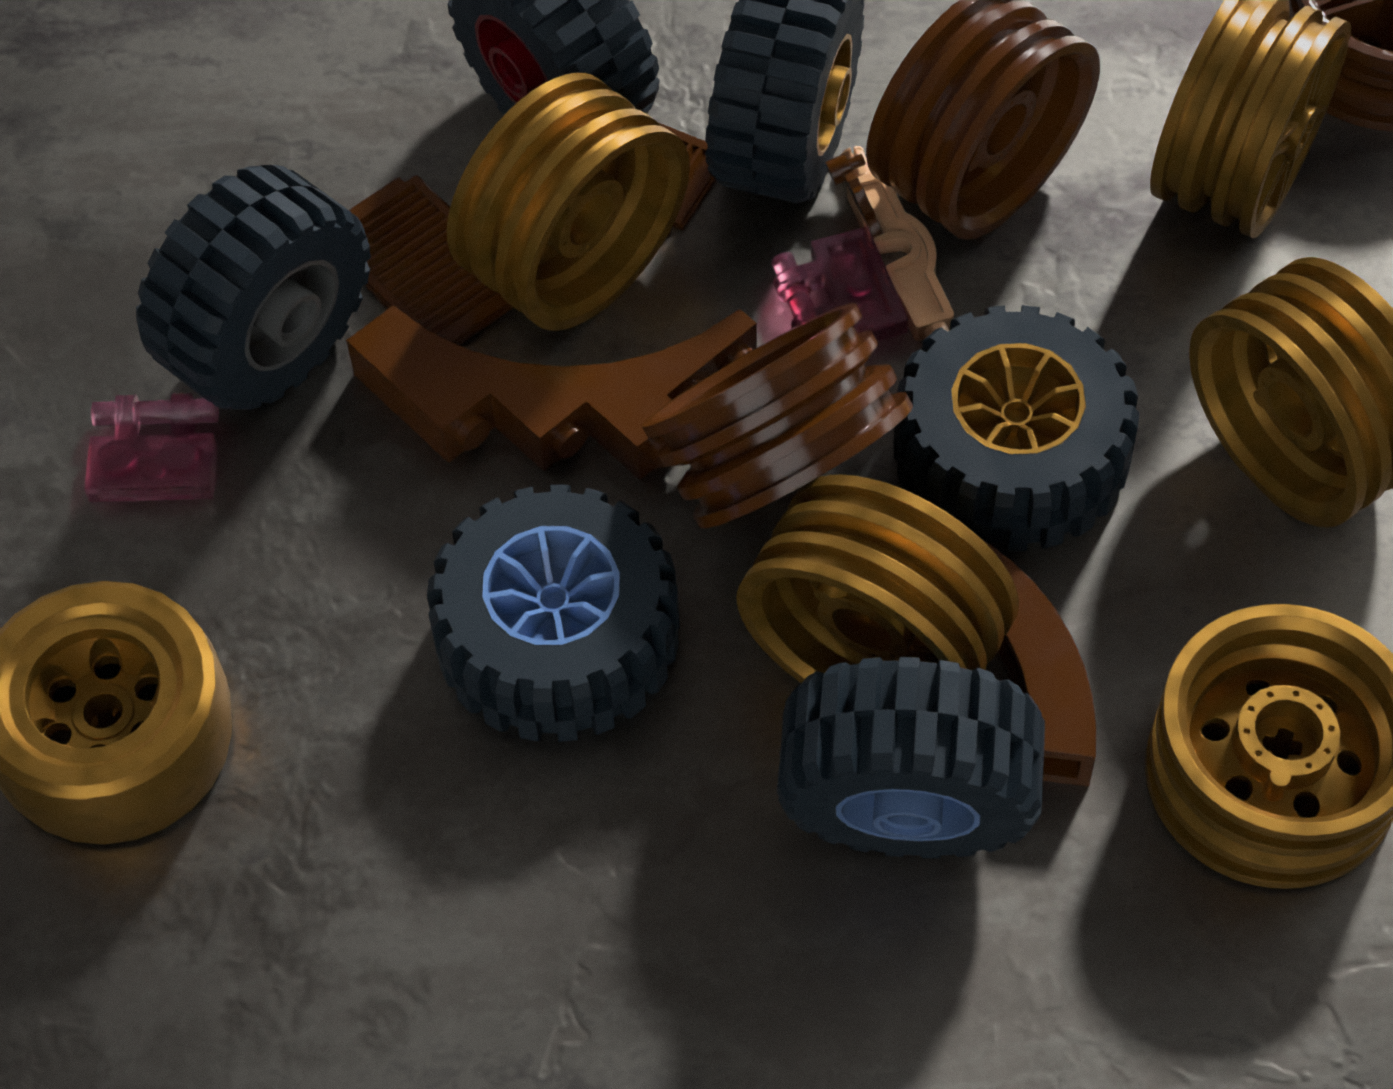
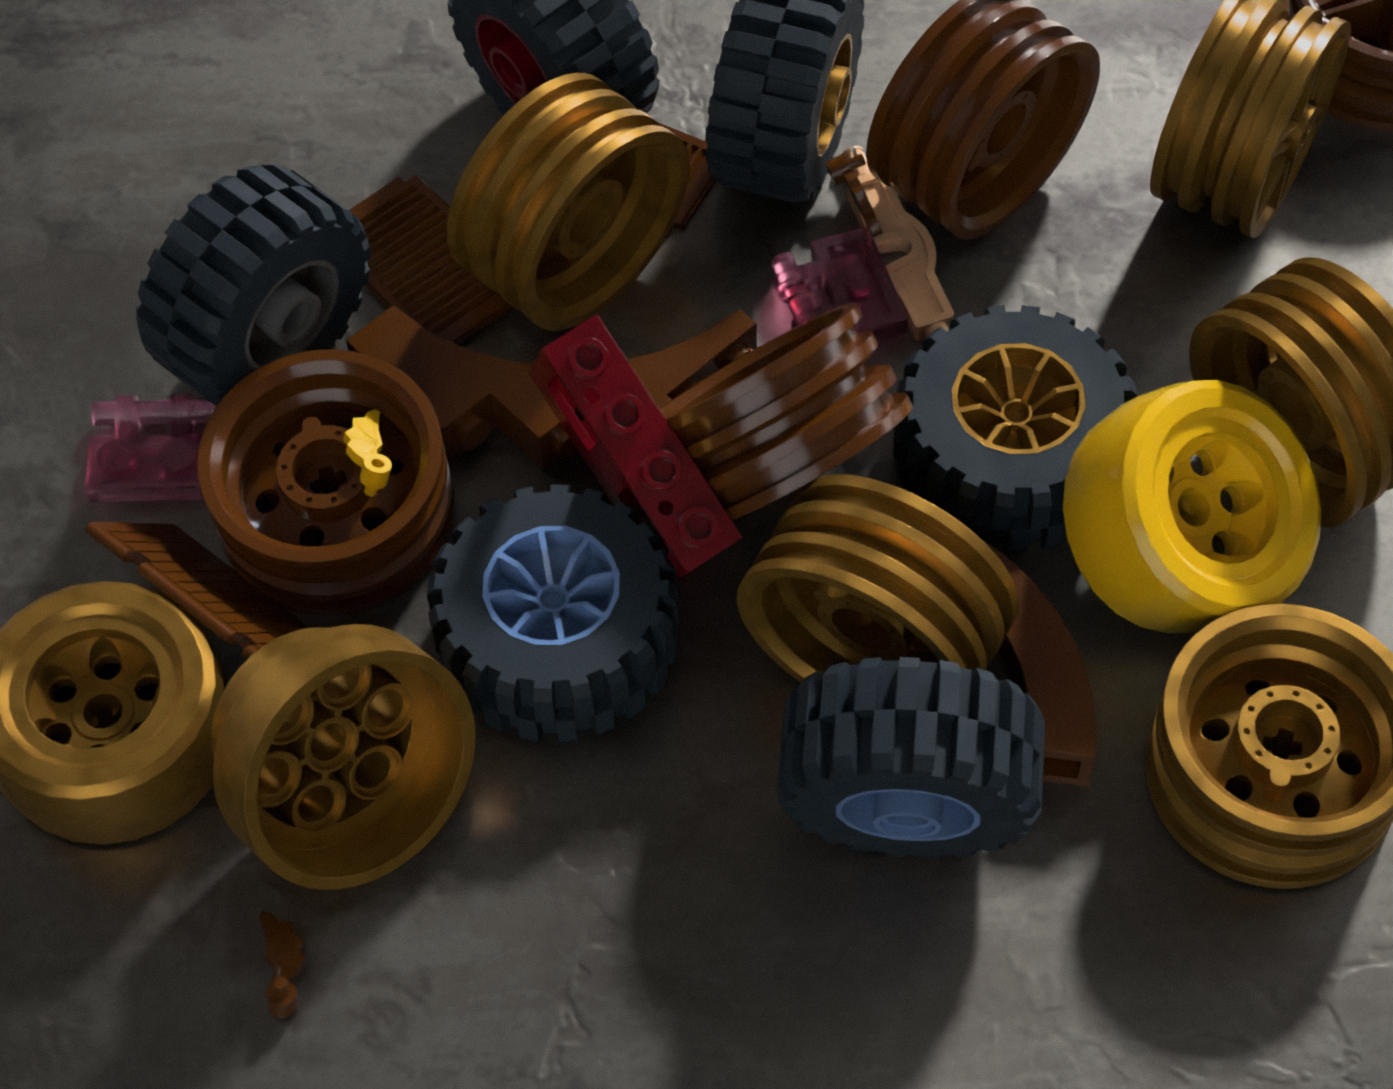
(198, 582): none -> reddish brown piece
(286, 958): none -> reddish brown piece
(318, 485): none -> reddish brown wheel
(340, 753): none -> pearl gold wheel
(364, 447): none -> yellow piece
(631, 443): none -> dark red window
(1149, 521): none -> yellow wheel

